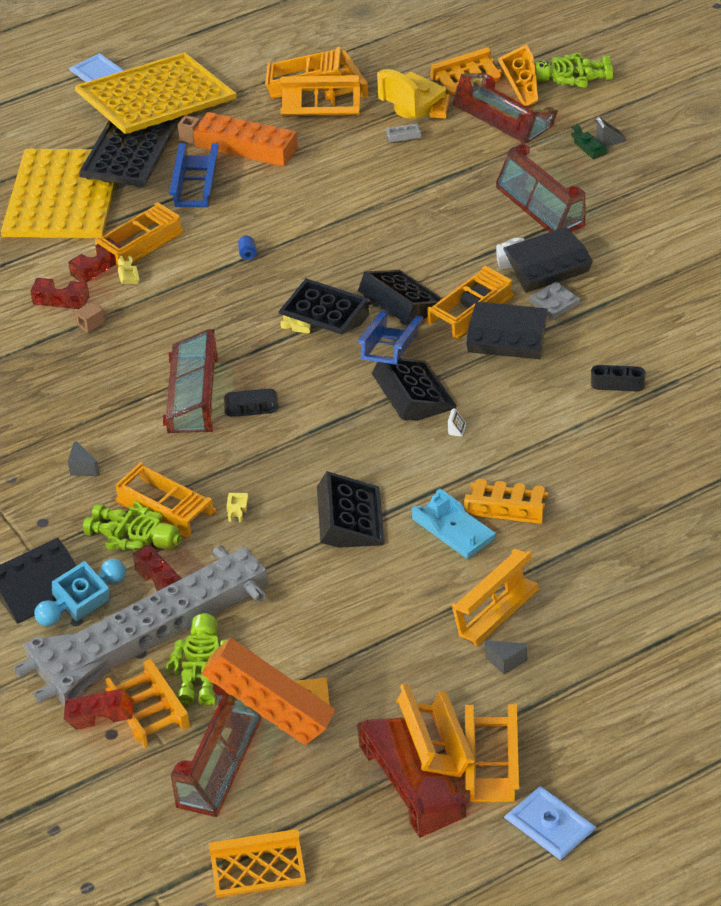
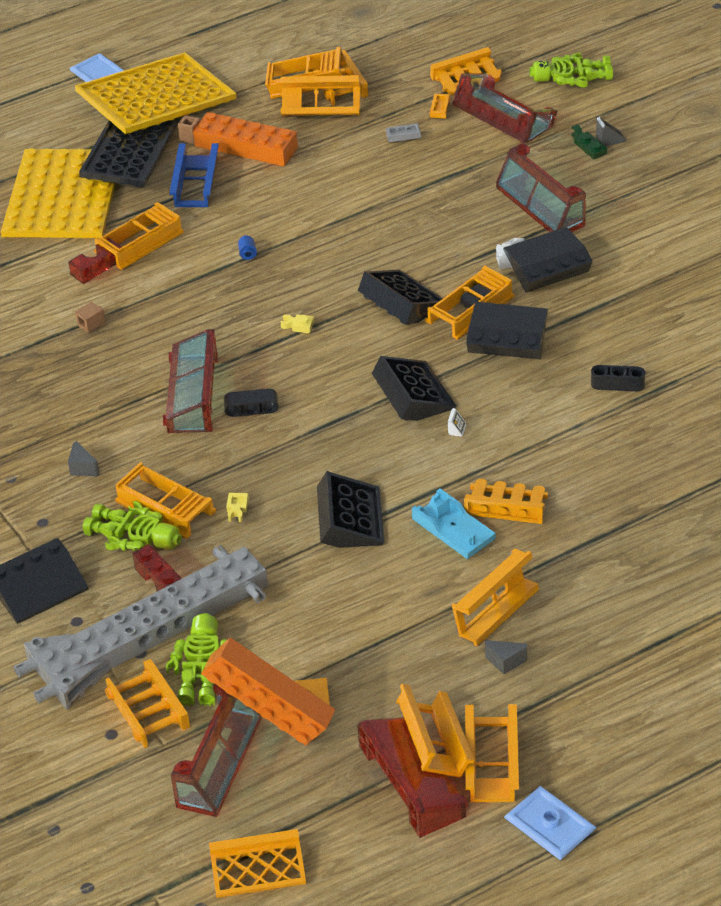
(73, 296): clear red arch -> none
(80, 591): medium azure brick -> none
(112, 704): clear red arch -> none
(127, 273): light yellow plate -> none
(326, 307): black slope -> none
(379, 330): blue piece -> none
(409, 92): yellow piece -> none
(521, 74): light orange wedge -> none
(556, 299): light grey plate -> none

